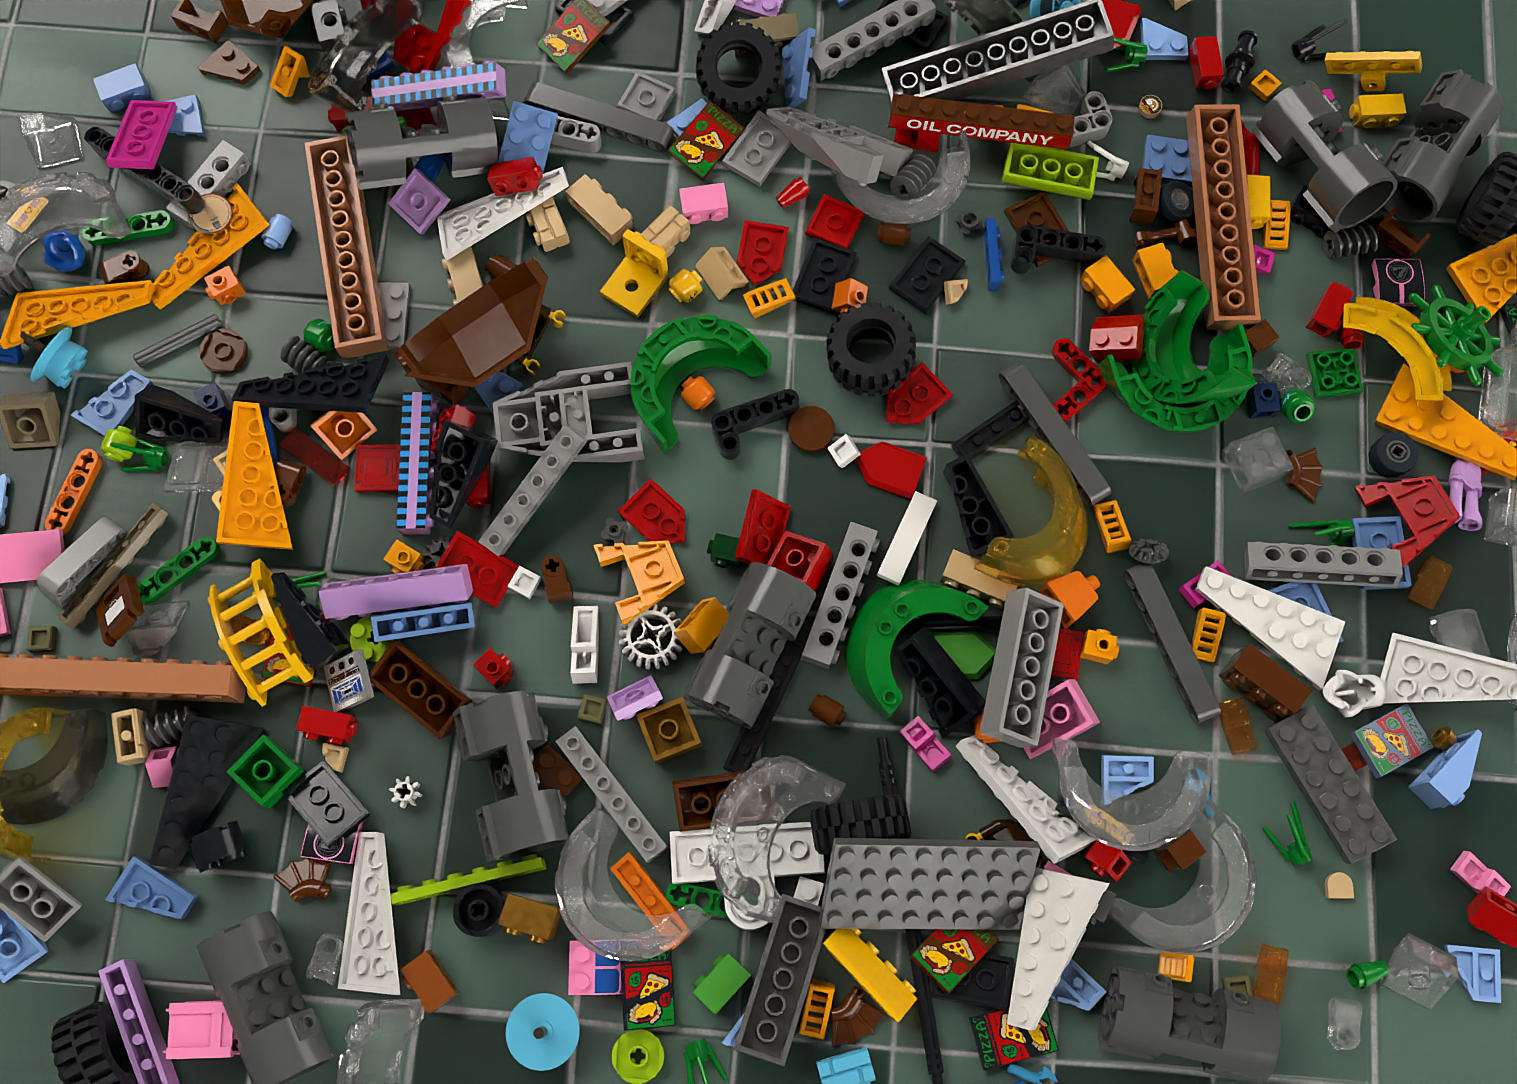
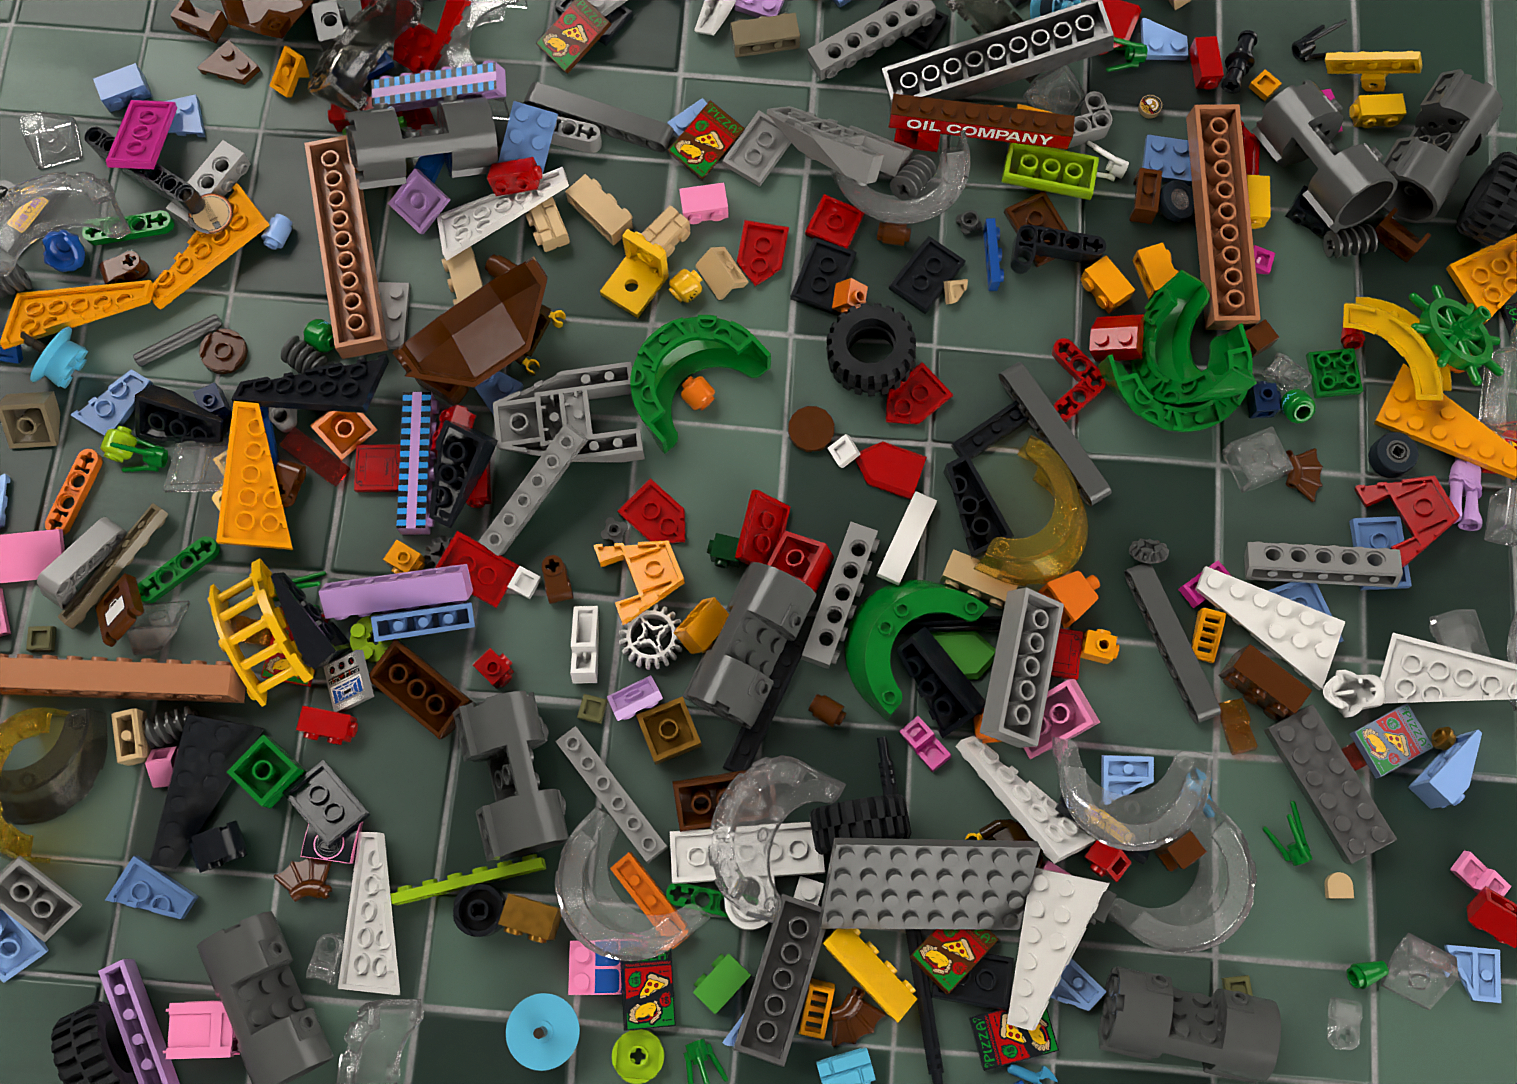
(224, 286): orange brick -> none
(335, 756): tan tile -> none
(404, 786): white gear -> none
(429, 981): dark orange brick -> none
(555, 771): reddish brown wing -> none
(647, 96): light grey tile -> none
(746, 39): black tyre -> none
(756, 420): black beam -> none
(766, 290): light orange slope -> none
(793, 192): red cone -> none
(795, 71): medium blue wing -> none
(1112, 541): light orange slope -> none
(1176, 966): light orange slope -> none
(1181, 231): reddish brown brick -> none
(1271, 972): clear orange slope -> none
(1278, 210): light orange slope -> none
(1329, 310): red brick -> none
(1336, 529): green plant -> none
(1397, 280): black slope -> none
(1431, 582): clear orange slope -> none

